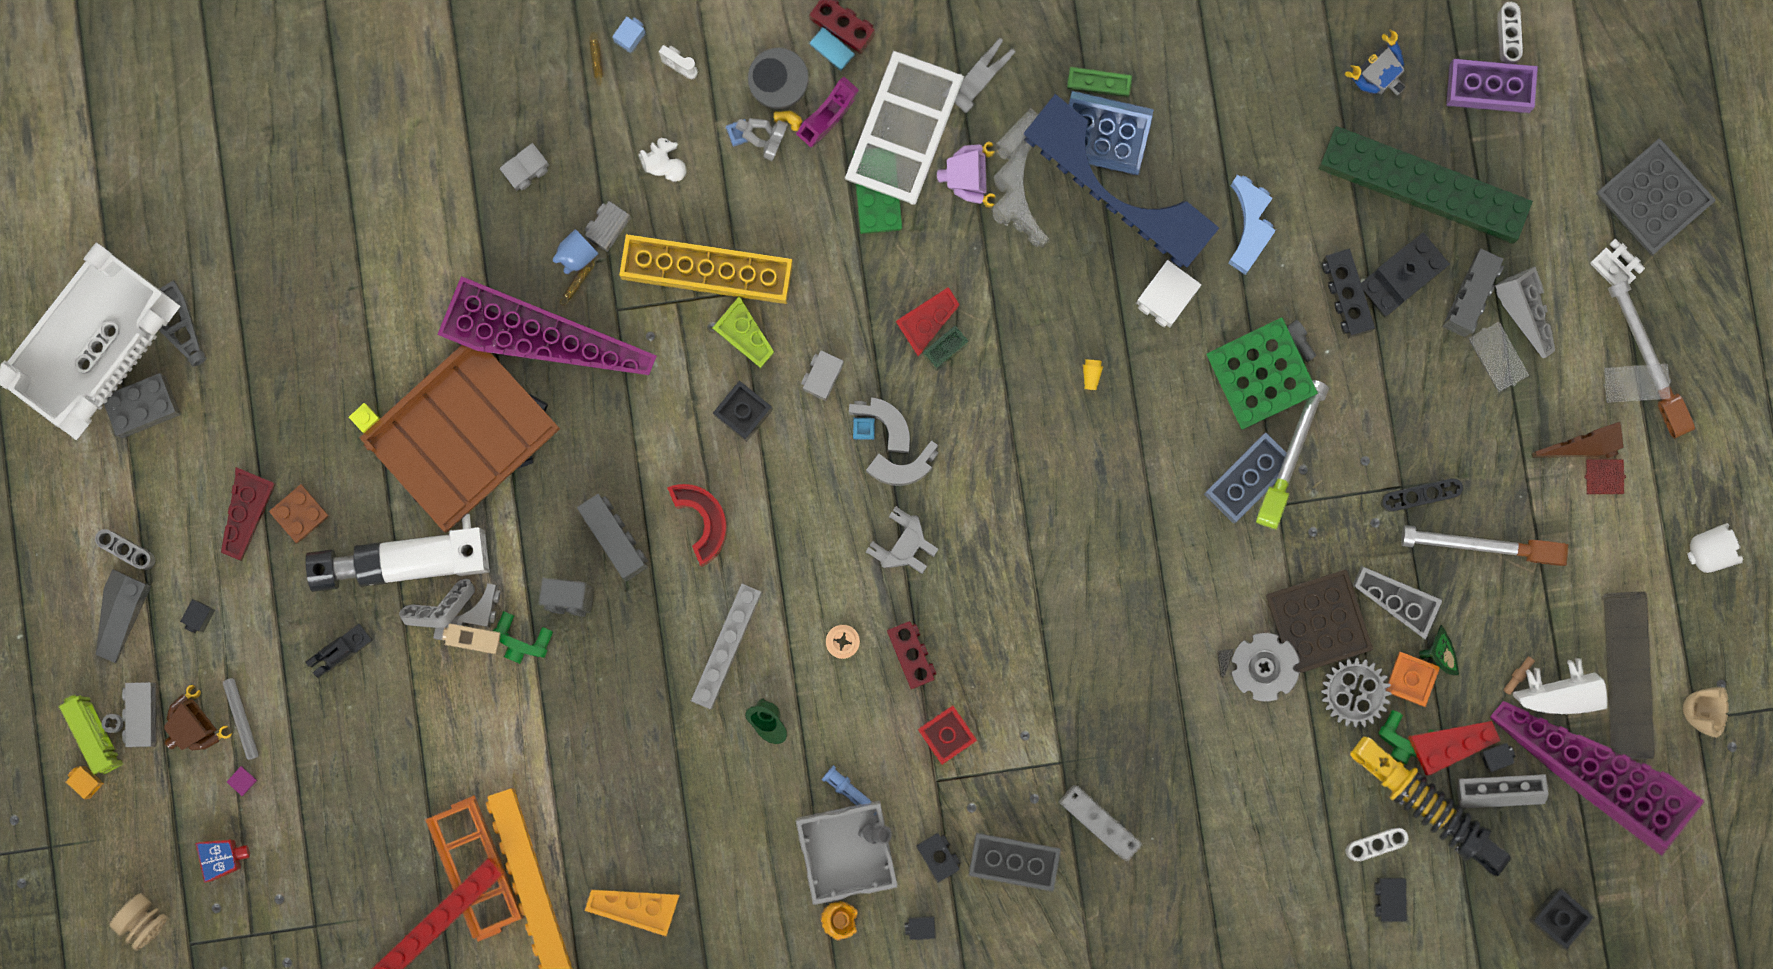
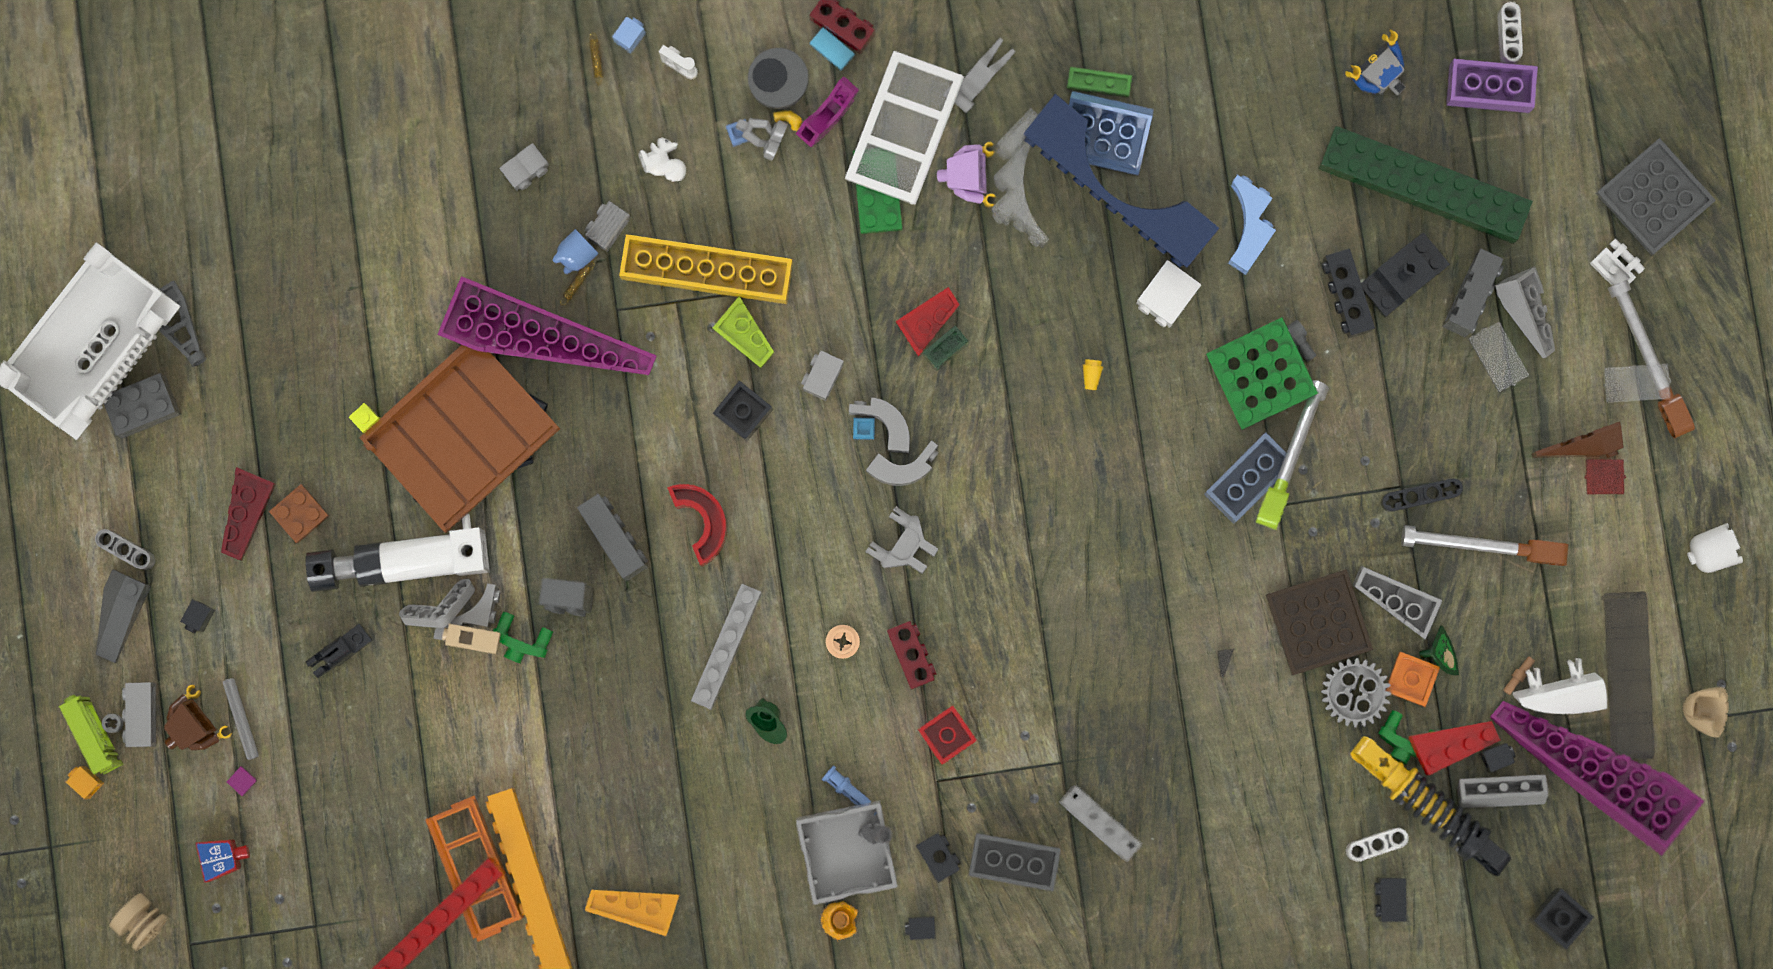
(1281, 662): light grey piece -> none

